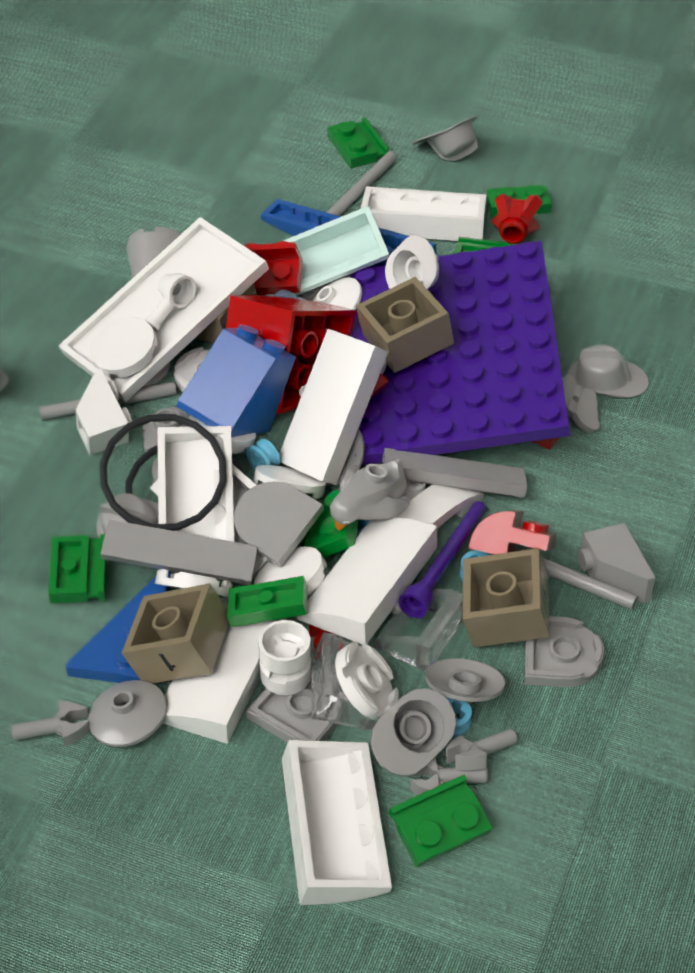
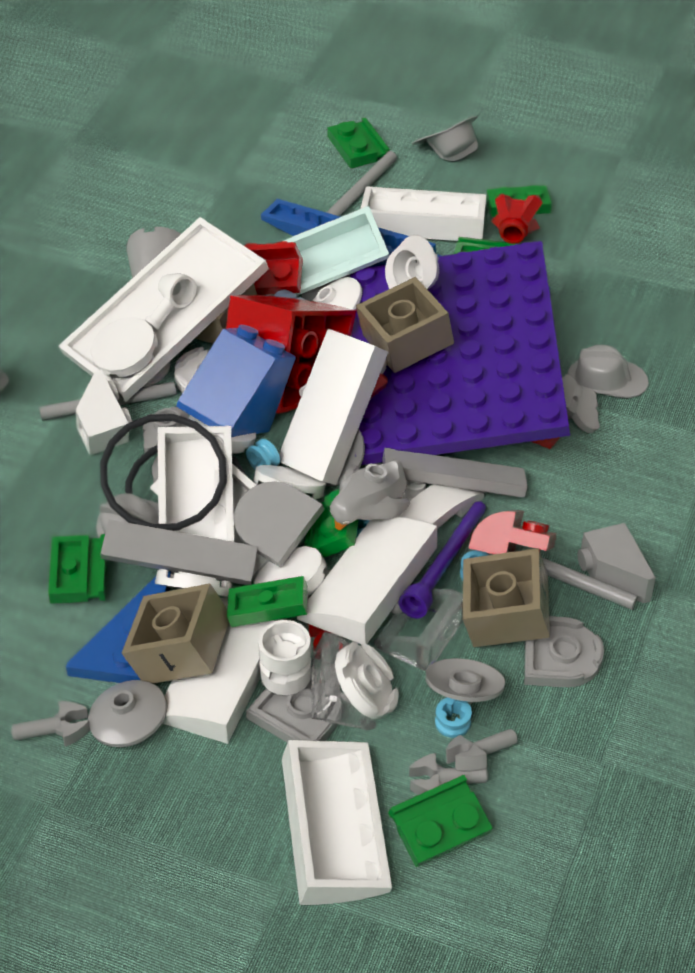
(413, 731): light grey piece -> none

